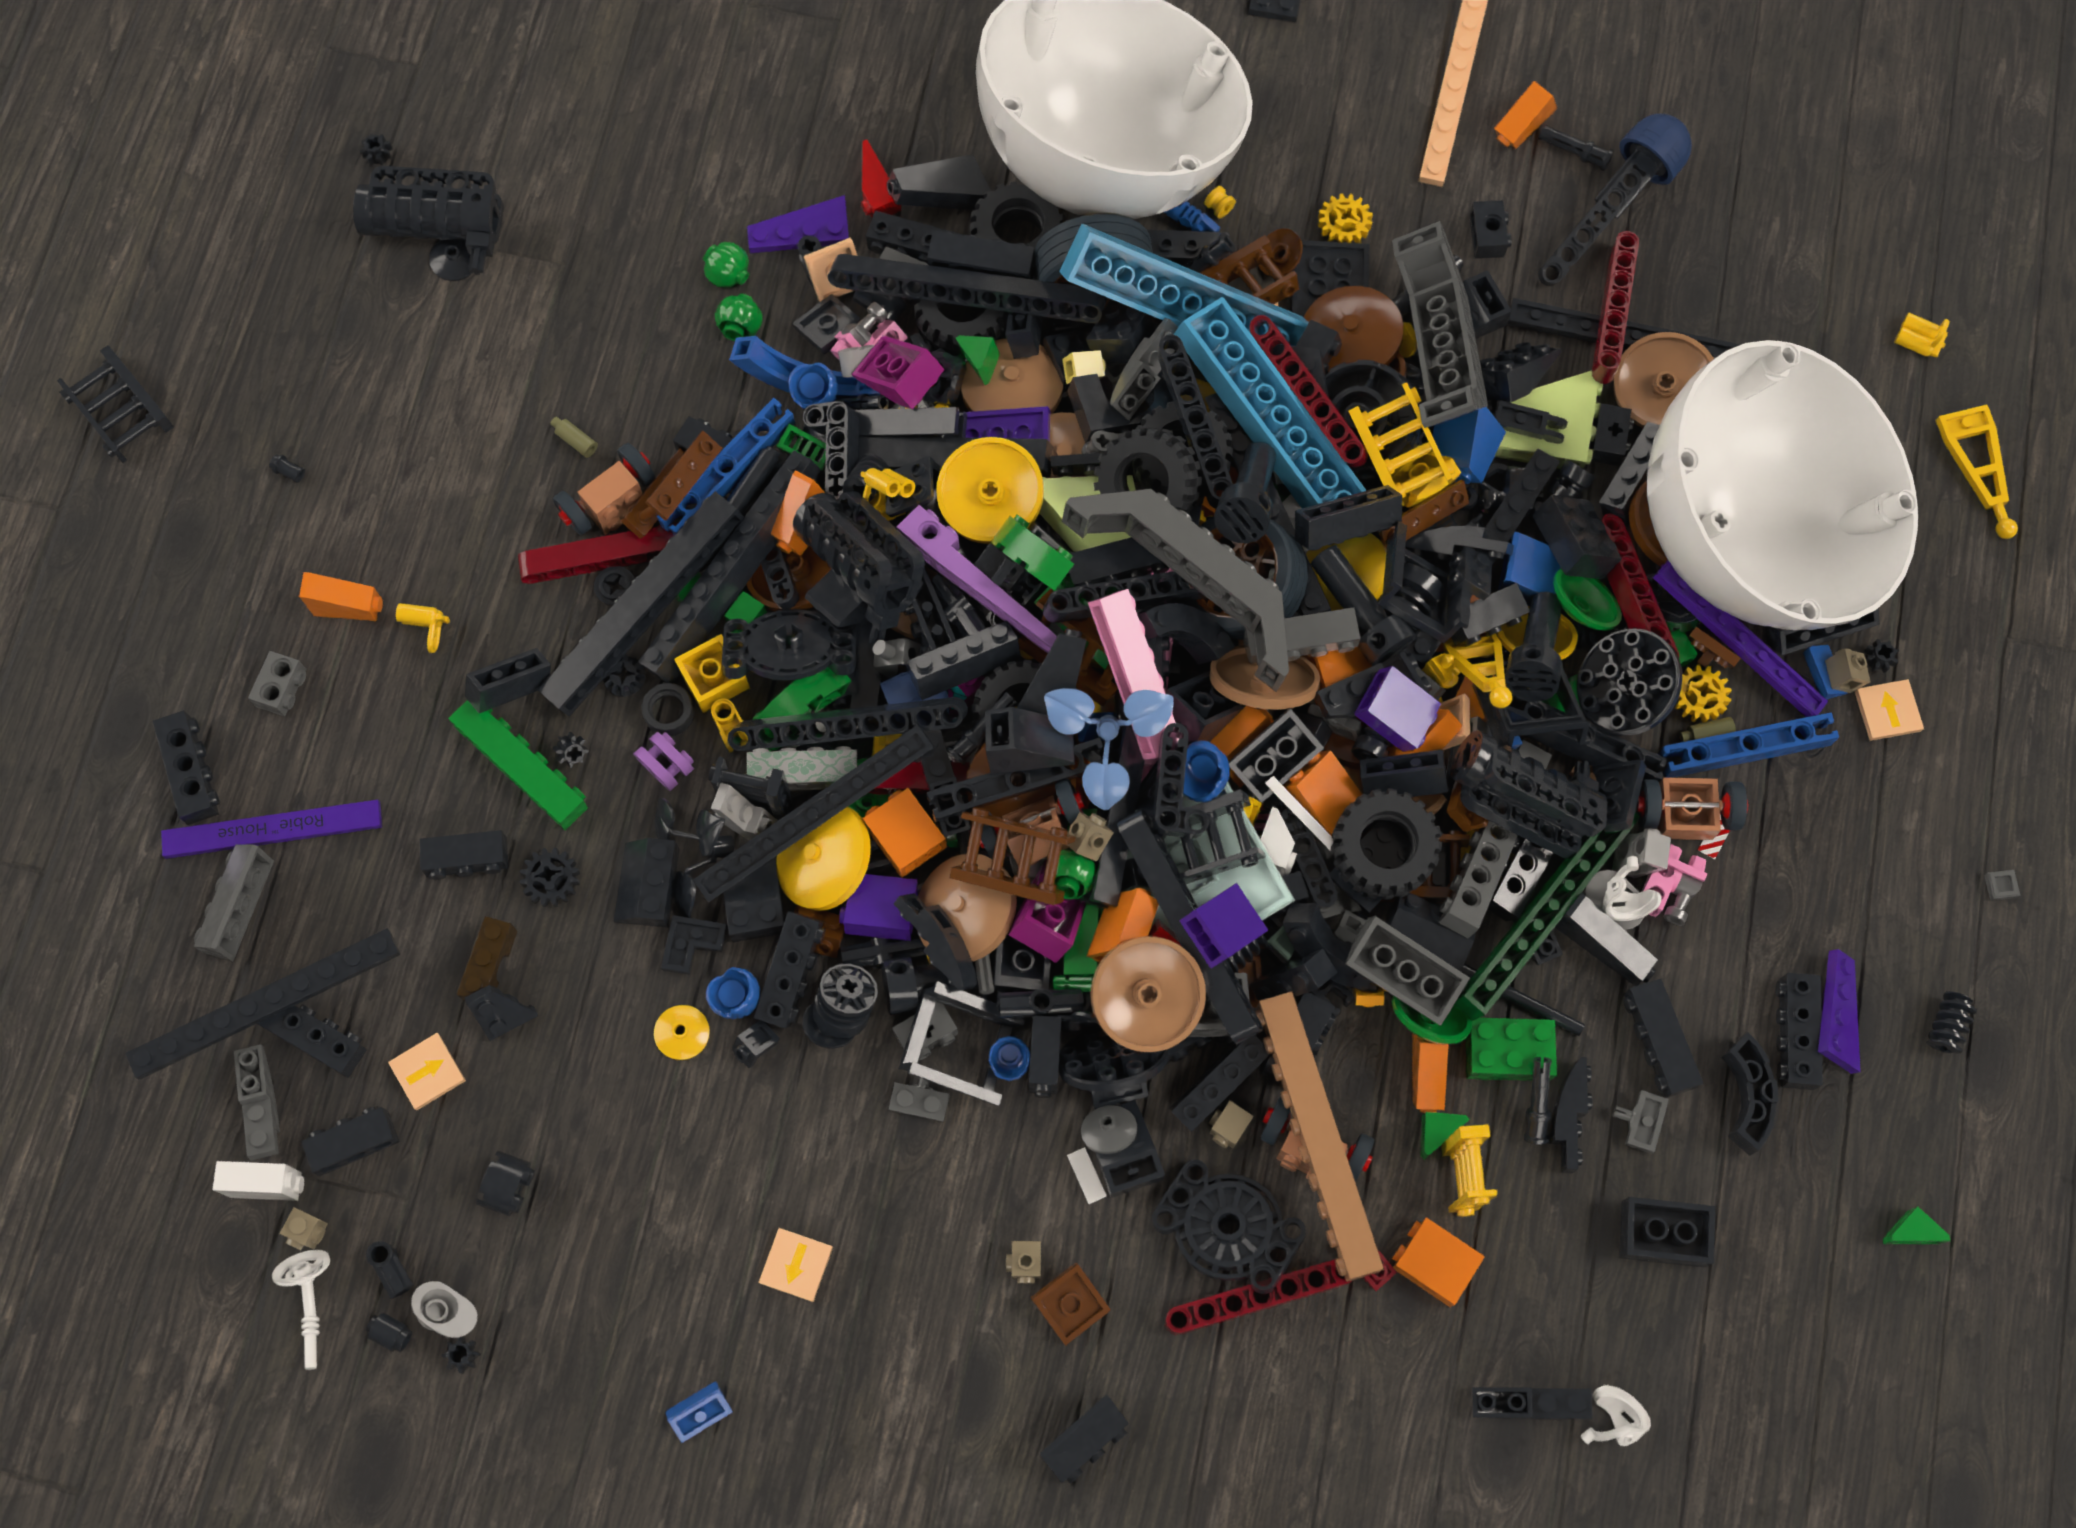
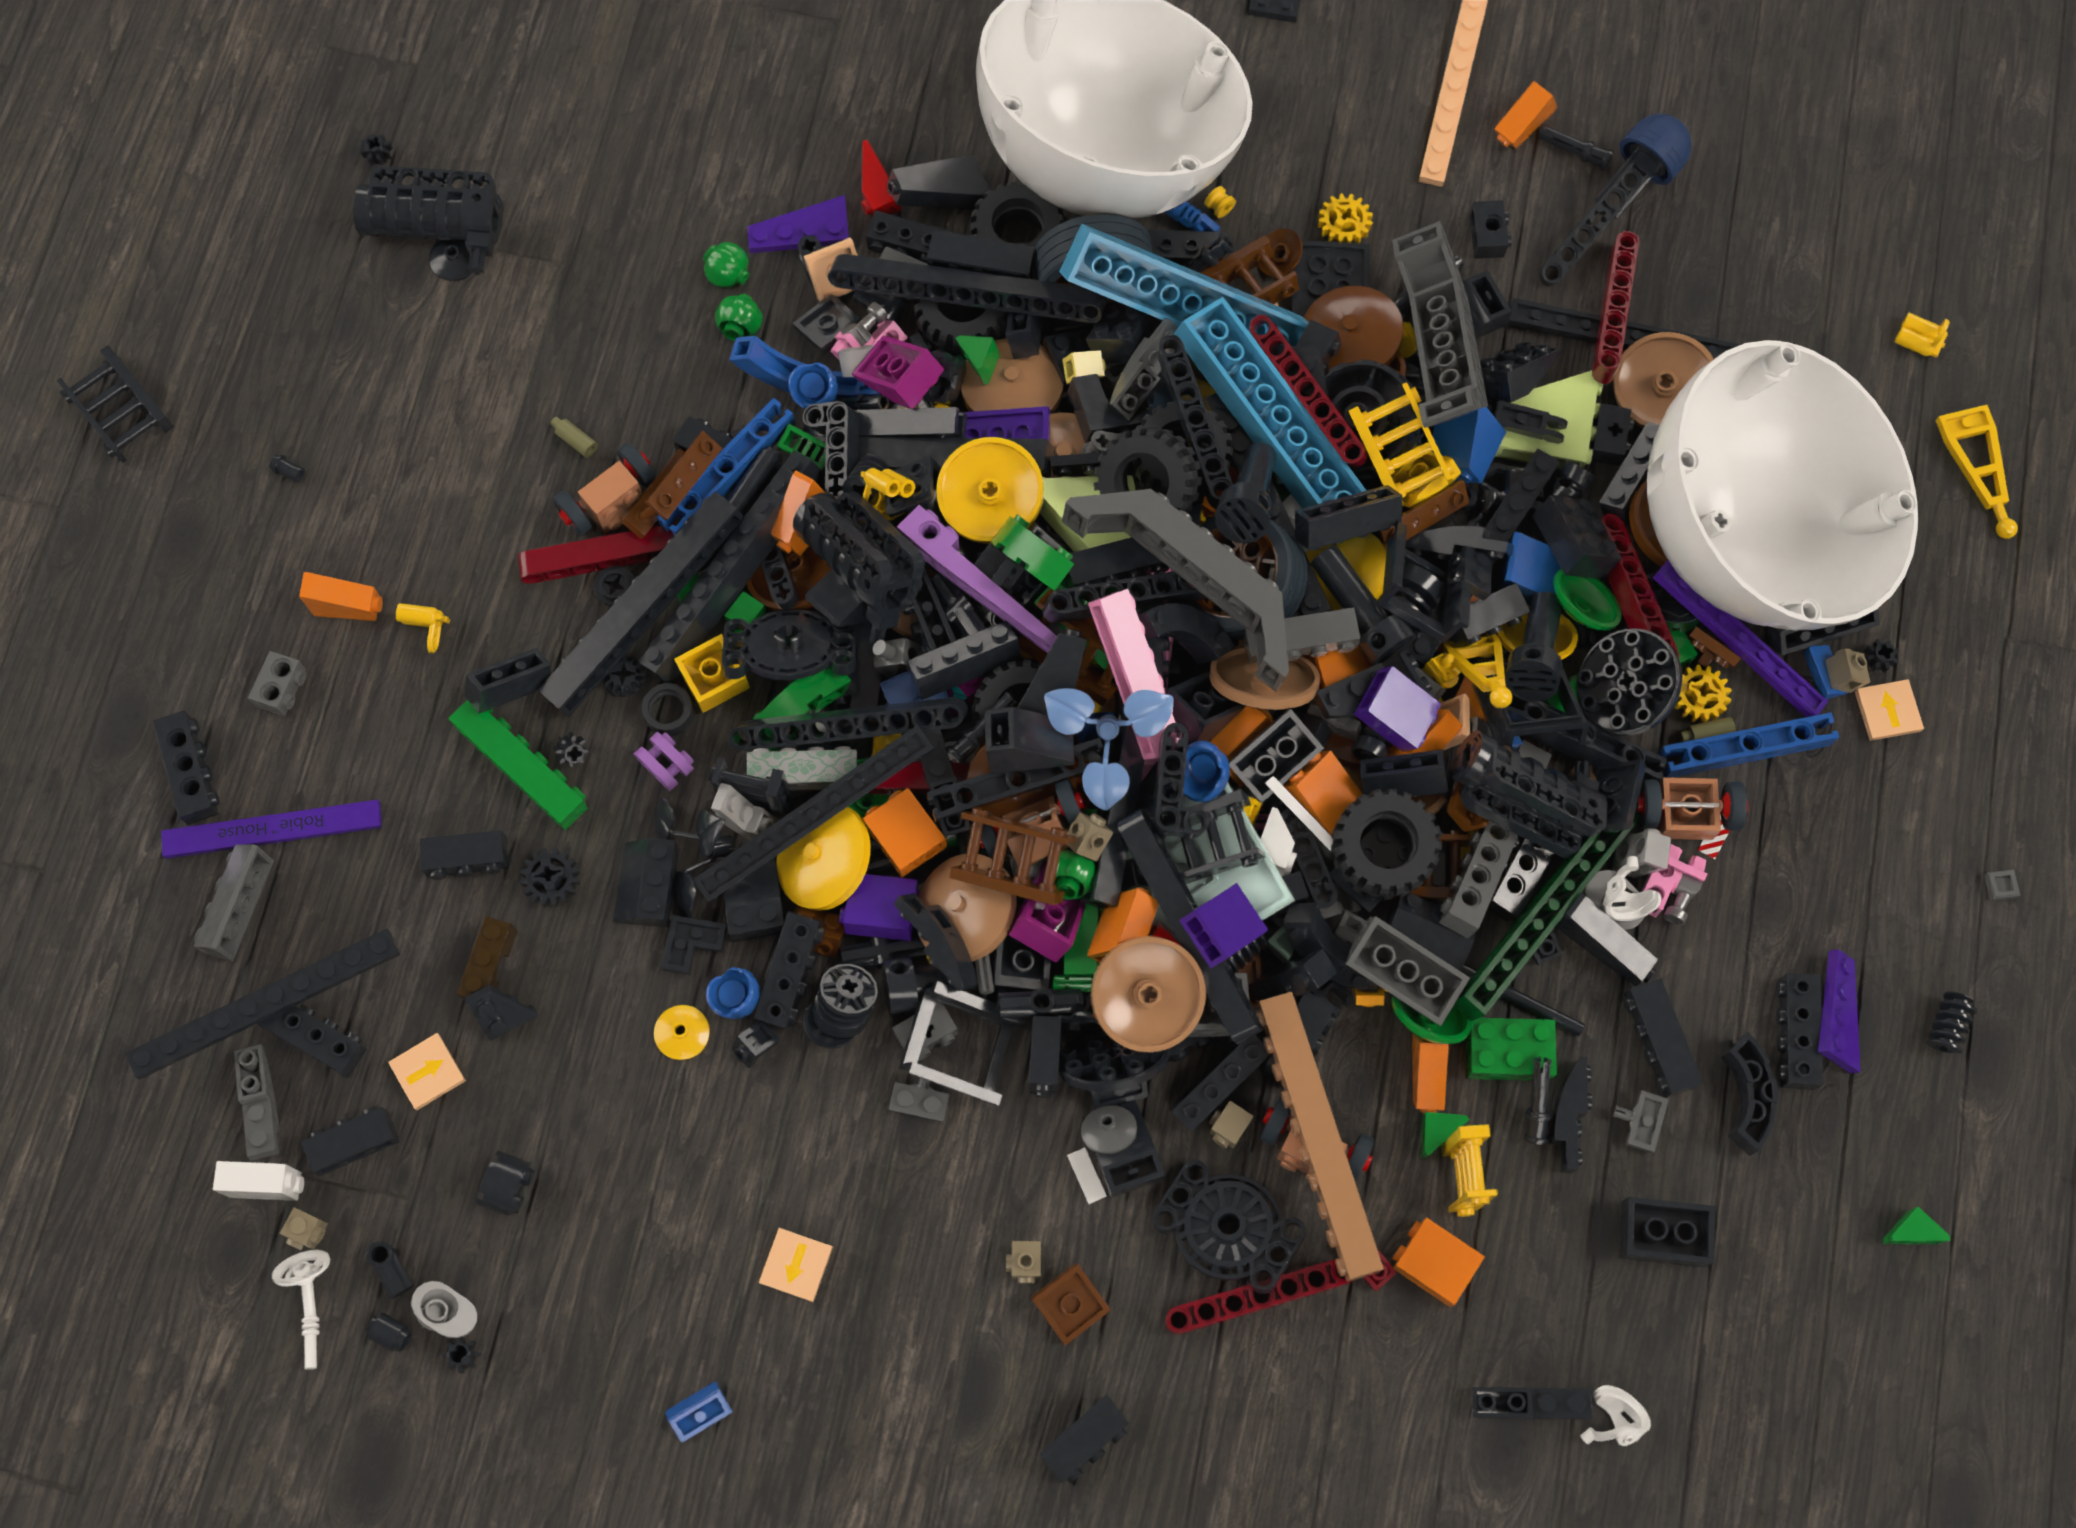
(725, 725): yellow piece -> none
(1009, 1058): blue hair -> none

